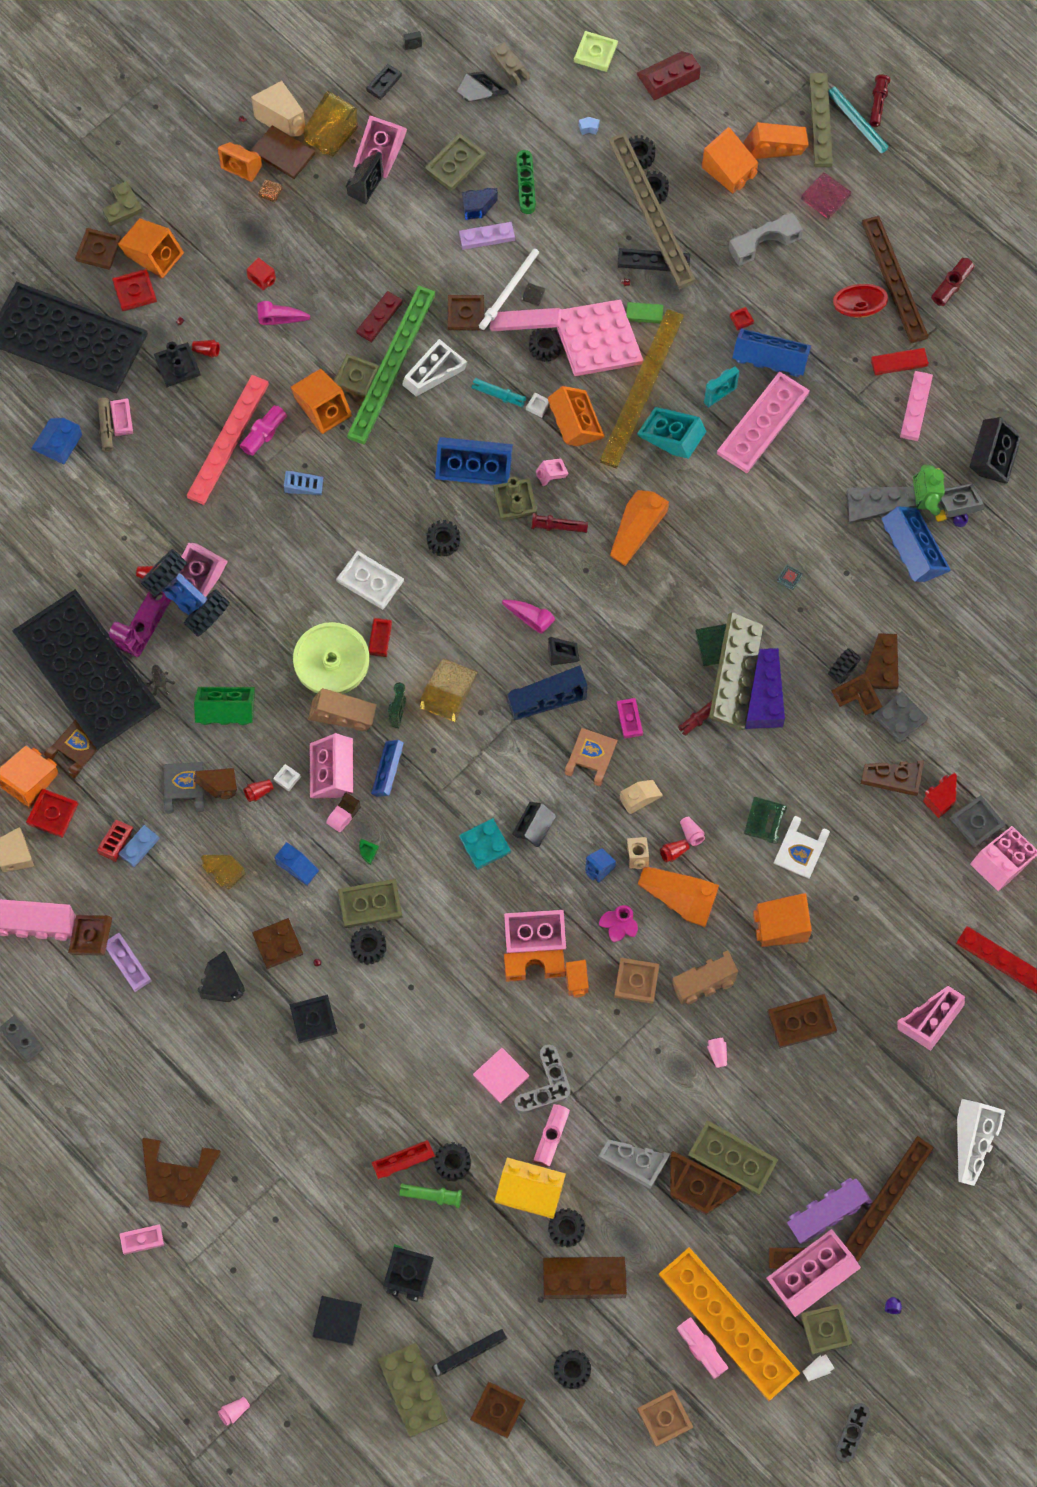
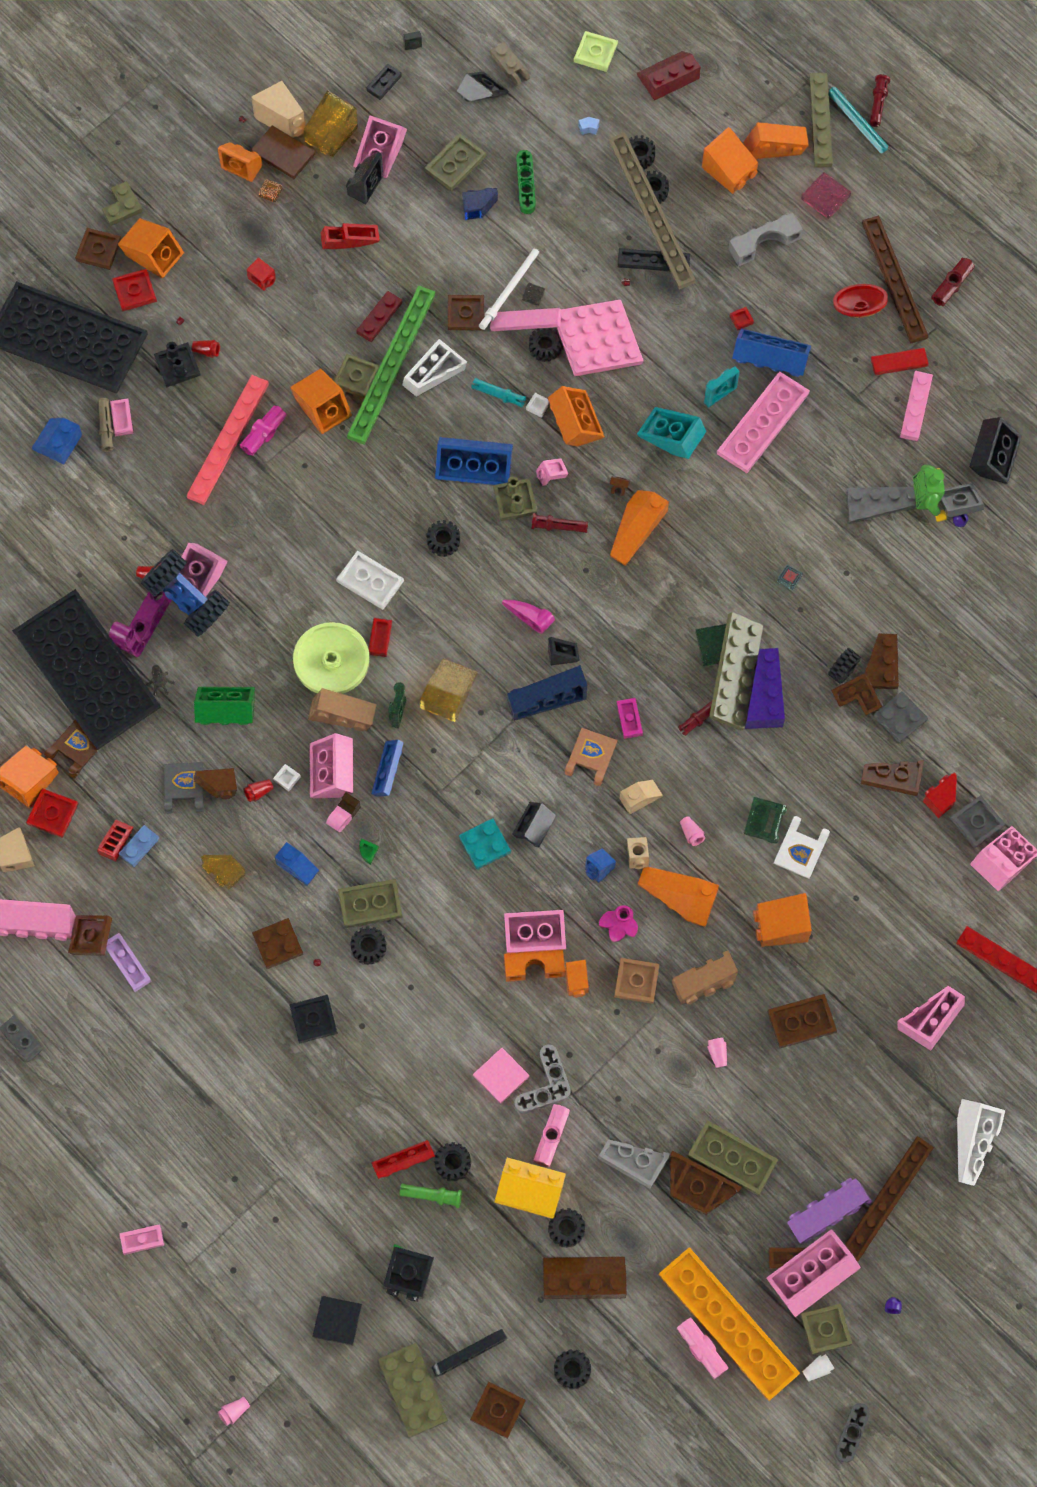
(172, 1182): reddish brown wing -> none
(221, 980): black wedge -> none
(274, 314): dark pink piece -> none
(296, 476): medium blue slope -> none
(349, 236): none -> red slope
(486, 235): lavender plate -> none
(619, 482): none -> reddish brown tile
(641, 389): clear yellow plate -> none
(644, 312): bright green tile -> none
(664, 1418): medium nougat plate -> none
(673, 850): red cone -> none
(915, 544): blue slope -> none

